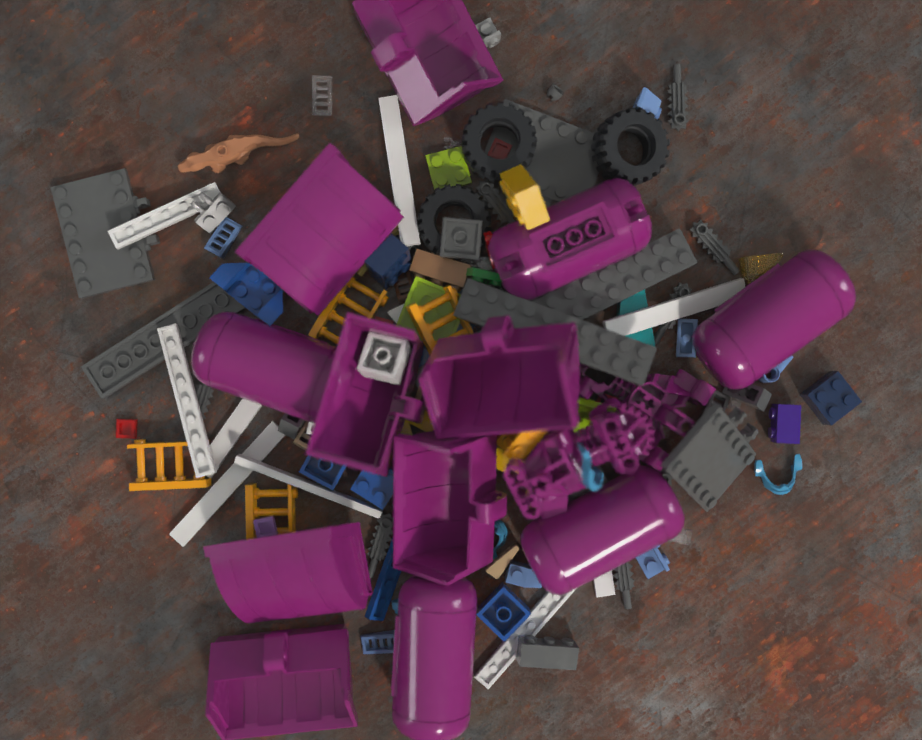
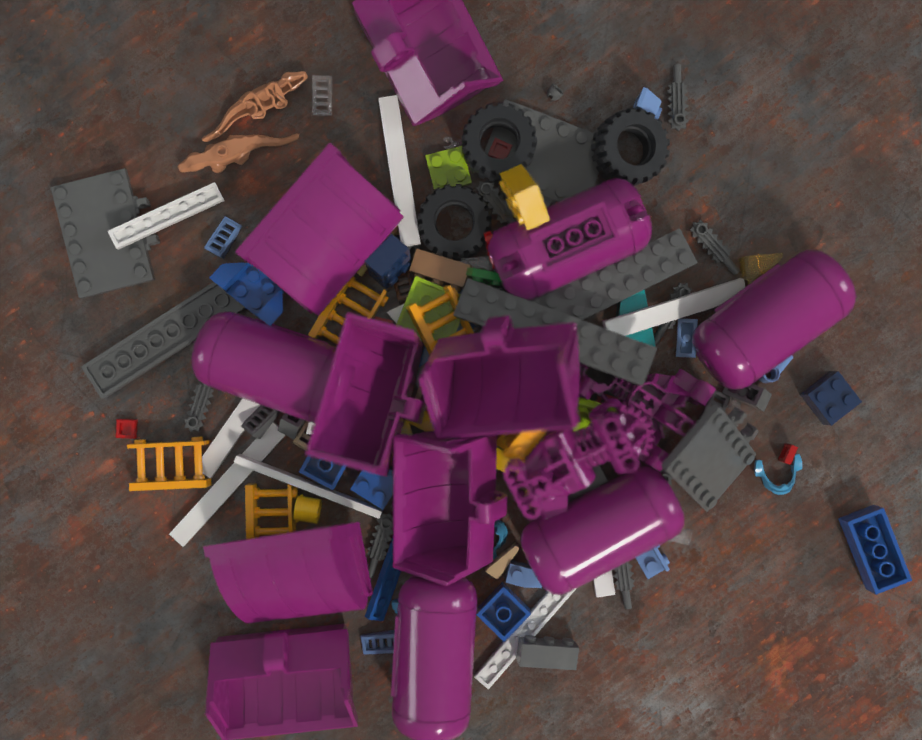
(186, 400): white tile -> none
(214, 212): light grey hinge -> none
(259, 100): none -> nougat animal
(261, 427): none -> dark grey slope
(265, 526): medium lavender plate -> none
(307, 509): none -> yellow piece
(384, 358): white brick -> none
(461, 238): dark grey tile -> none
(488, 33): light grey bracket -> none
(590, 479): dark azure helmet -> none
(785, 423): dark purple brick -> none
(787, 453): none -> red tile
(875, 549): none -> blue brick

